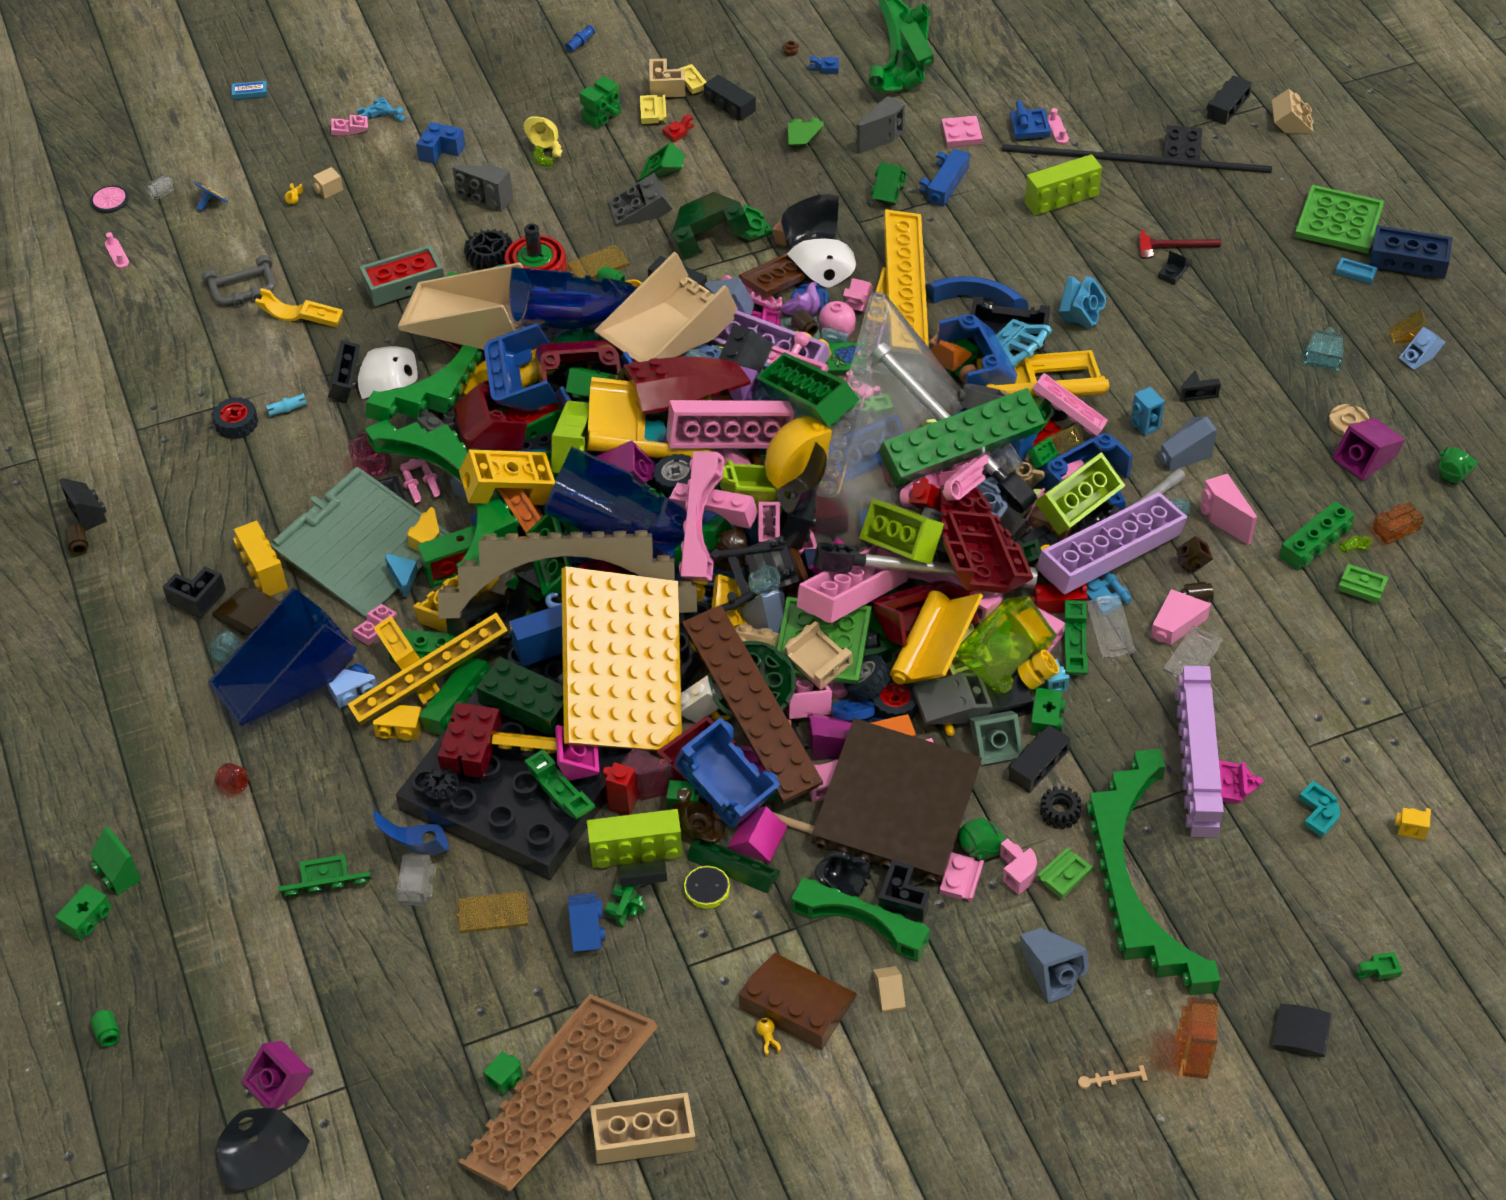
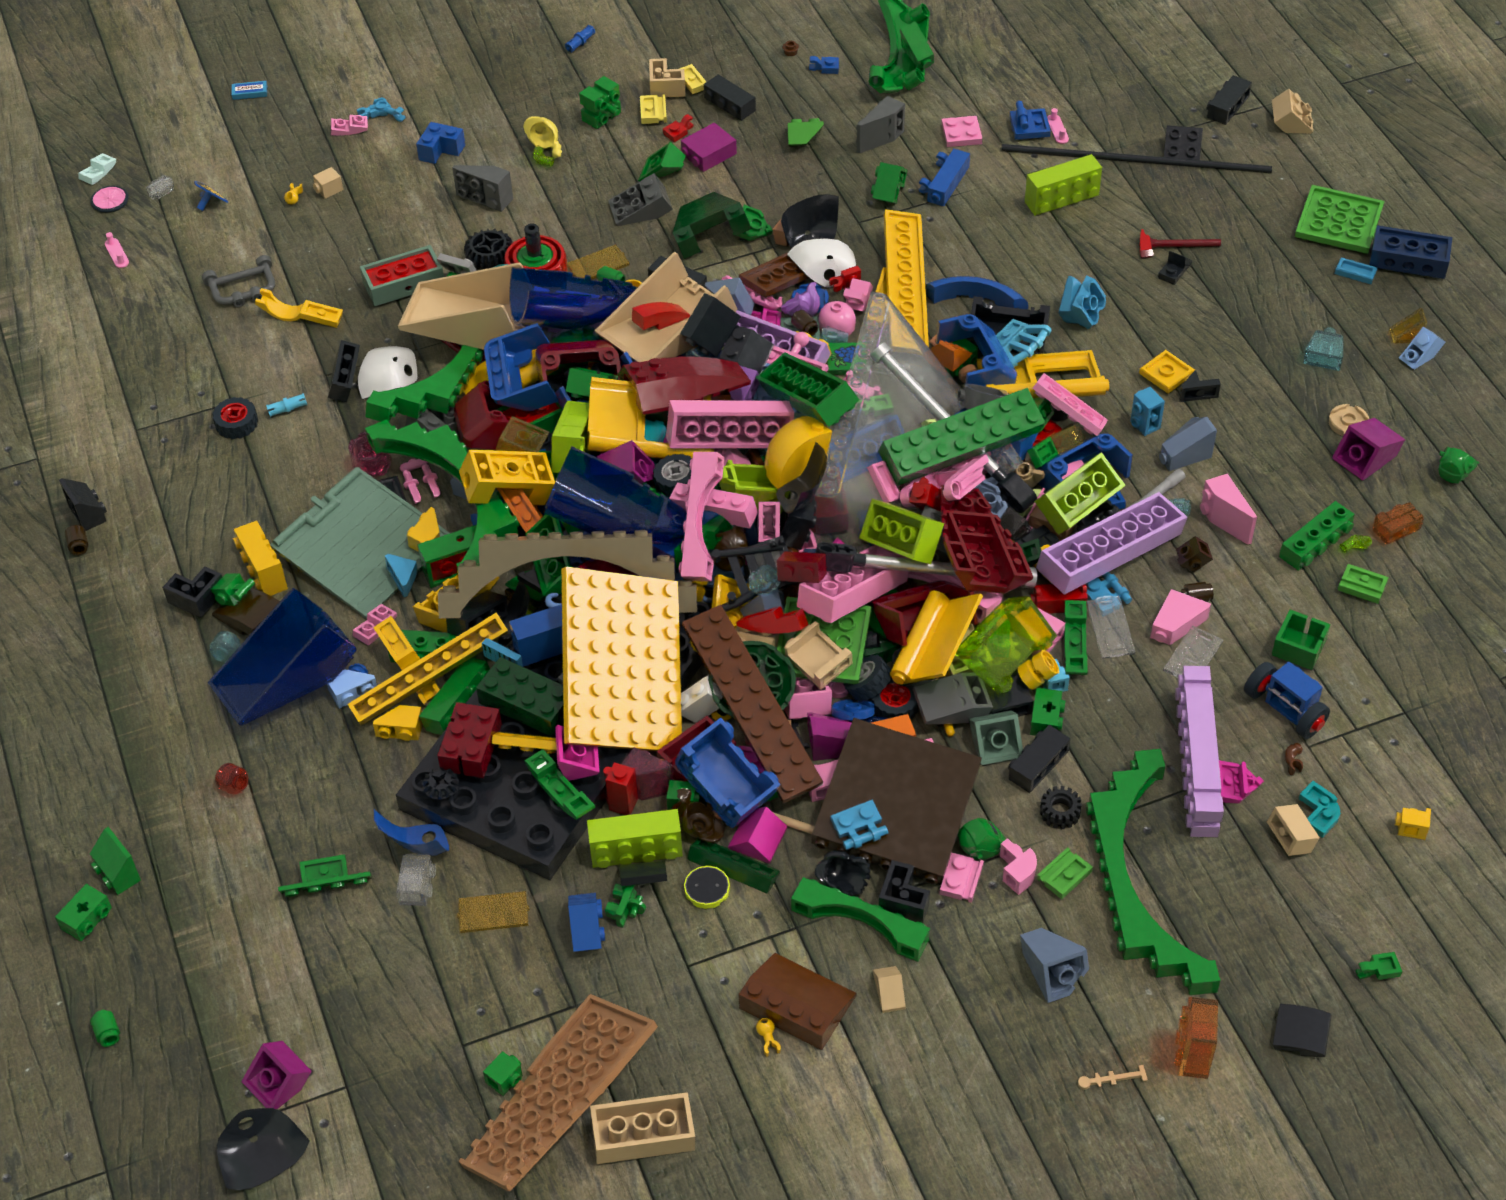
(99, 168): none -> light aqua slope
(231, 588): none -> green brick
(456, 264): none -> light grey plate
(494, 651): none -> dark azure tile
(521, 437): none -> clear yellow slope
(658, 315): none -> red slope
(708, 147): none -> magenta brick
(710, 325): none -> black brick
(774, 621): none -> red slope
(801, 567): none -> dark red brick
(845, 278): none -> red plate
(856, 819): none -> dark azure plate
(884, 482): none -> bright pink tile
(1166, 371): none -> yellow plate
(1290, 754): none -> reddish brown arm
(1291, 694): none -> brick
(1293, 829): none -> tan brick
(1299, 647): none -> green piece

